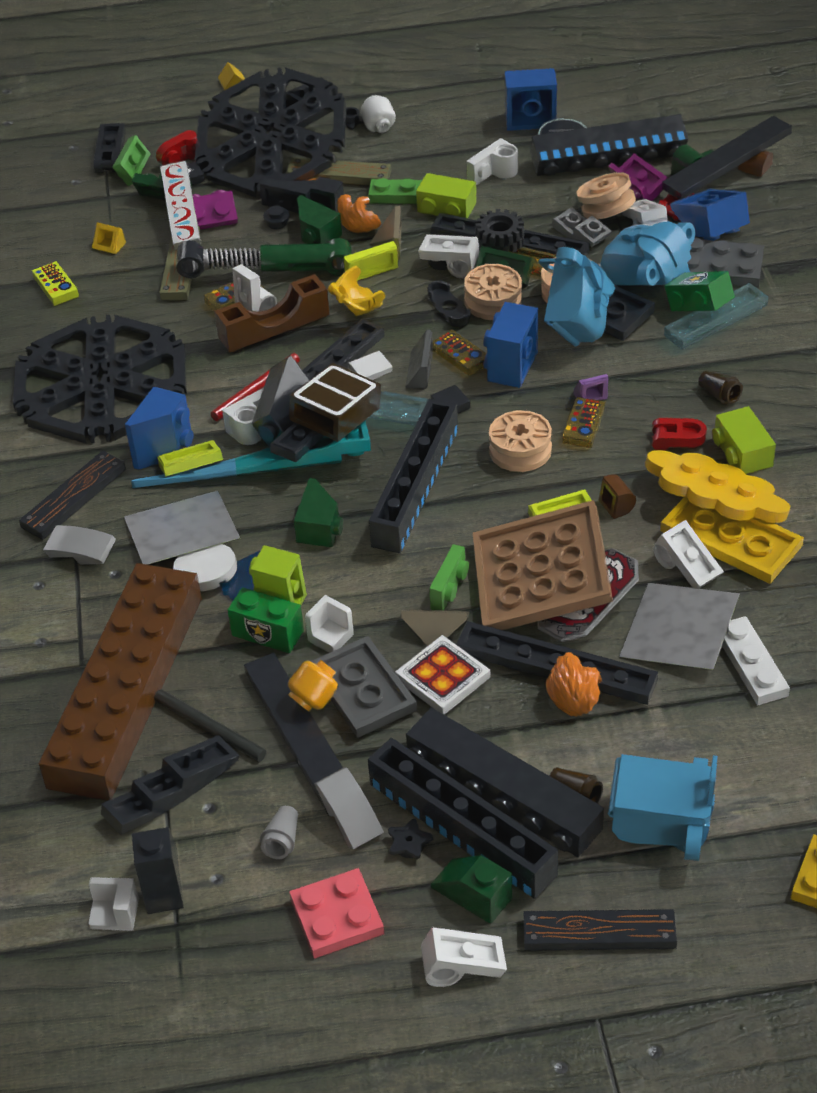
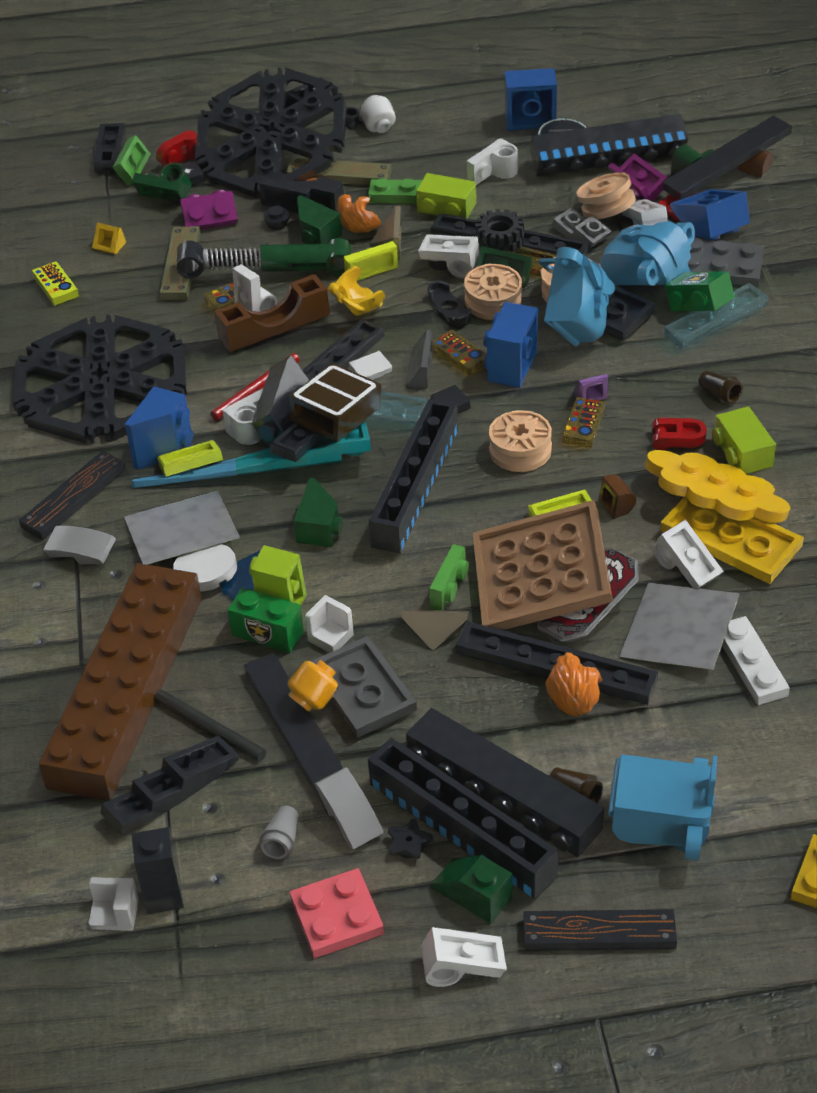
(180, 203): white tile -> none
(230, 76): yellow slope -> none
(443, 674): tile -> none

